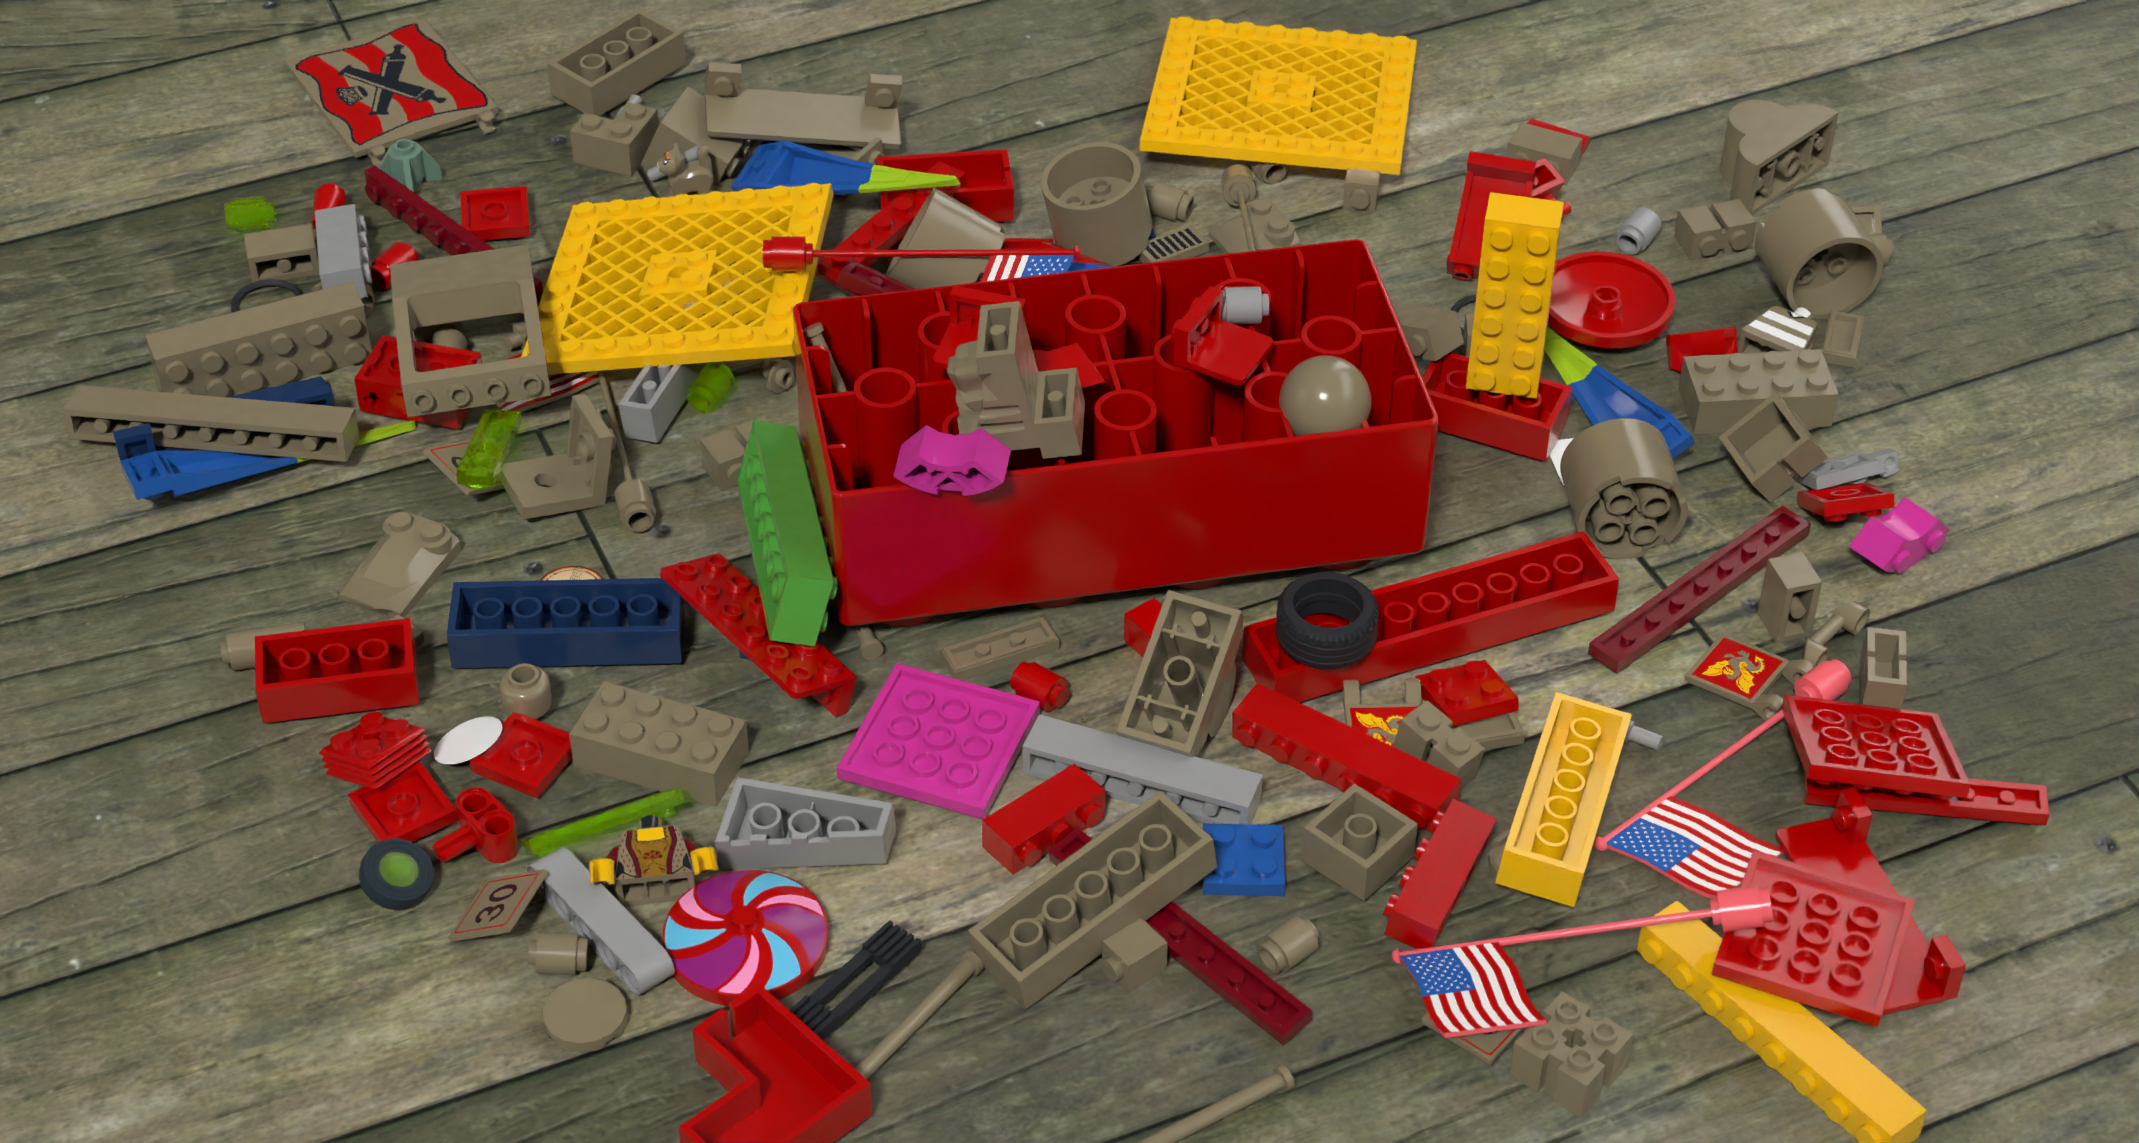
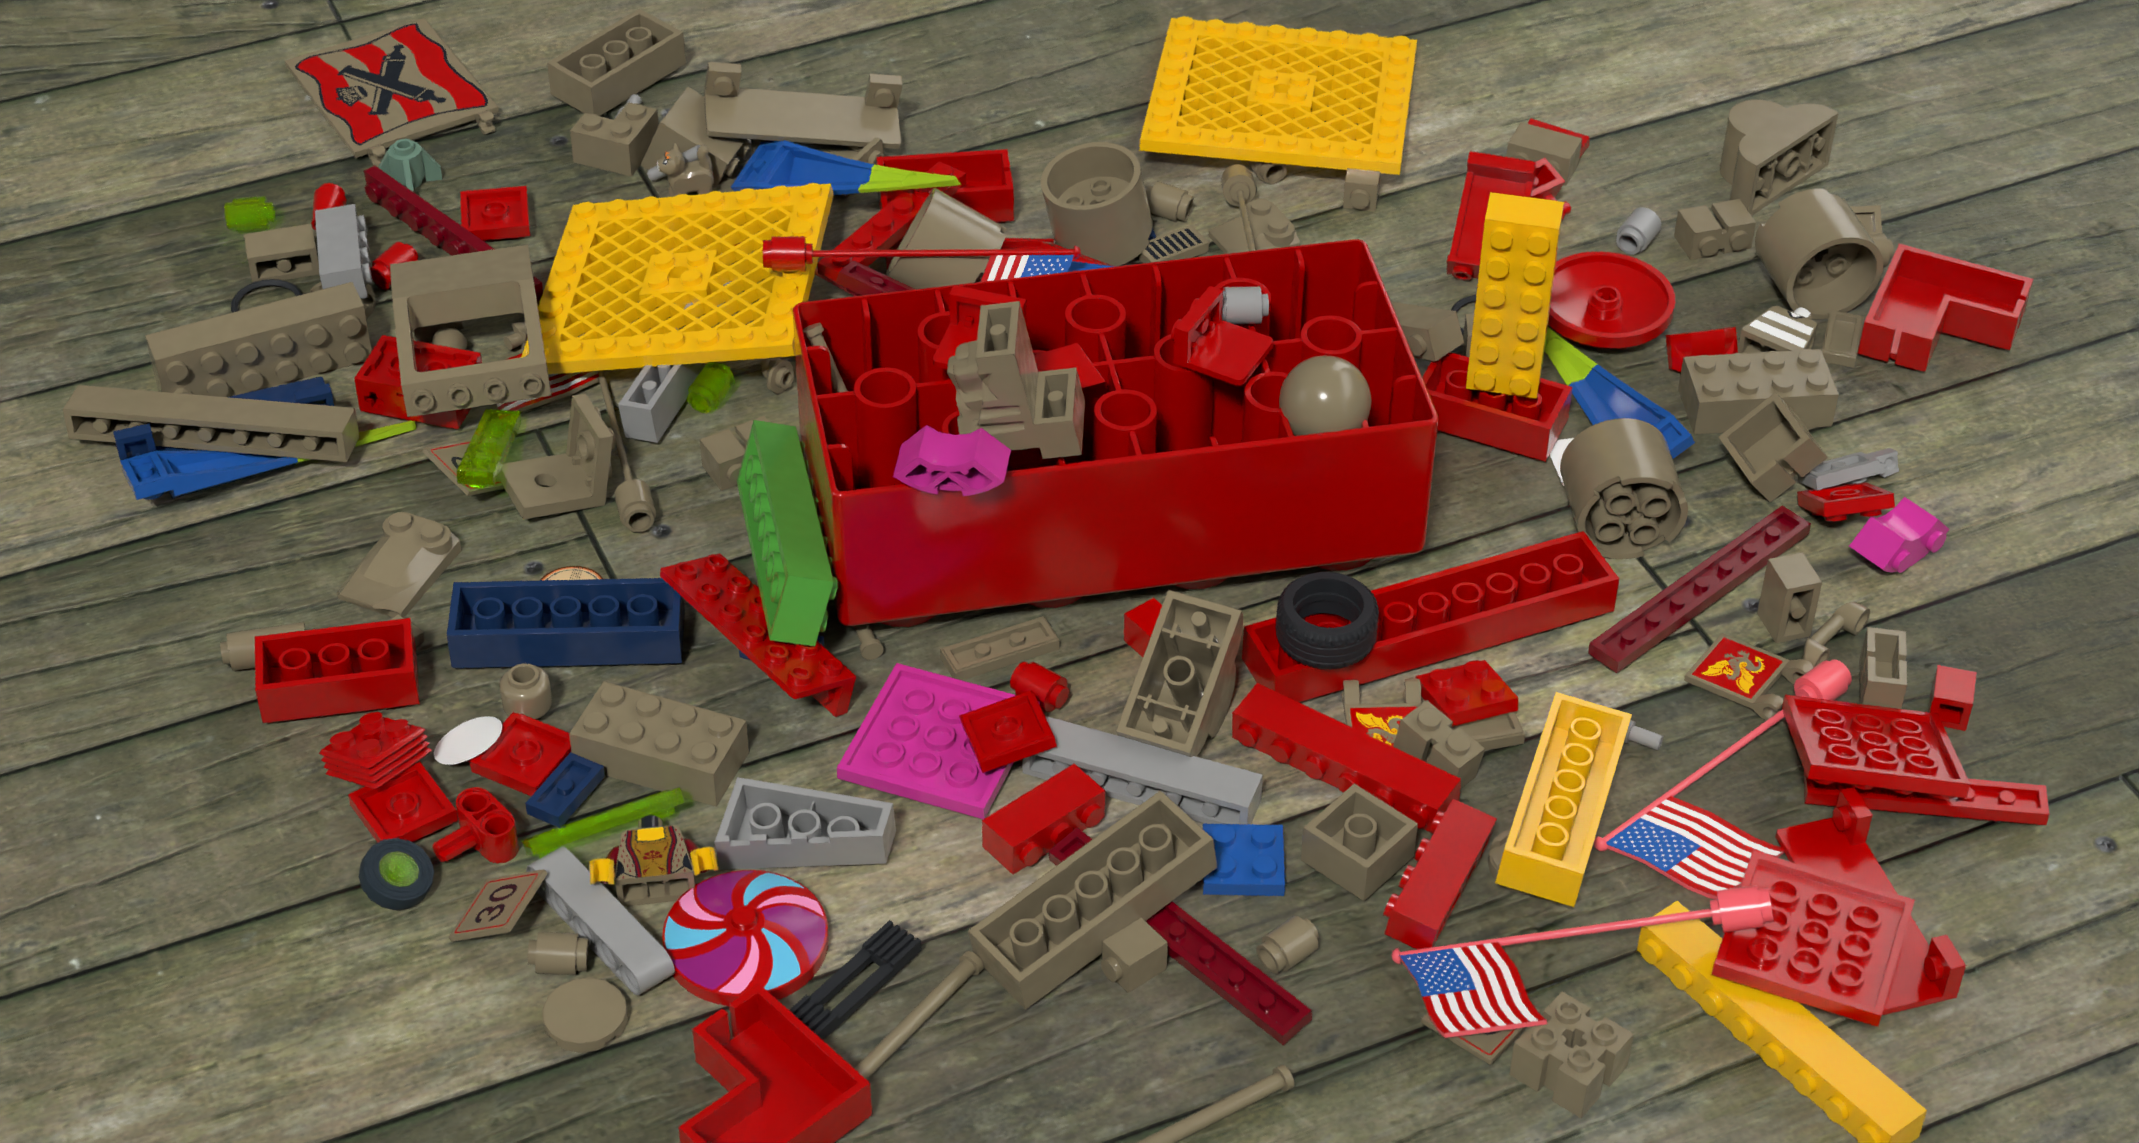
(565, 790): none -> dark blue plate
(1007, 731): none -> red tile
(1936, 295): none -> red piece
(1953, 696): none -> brick

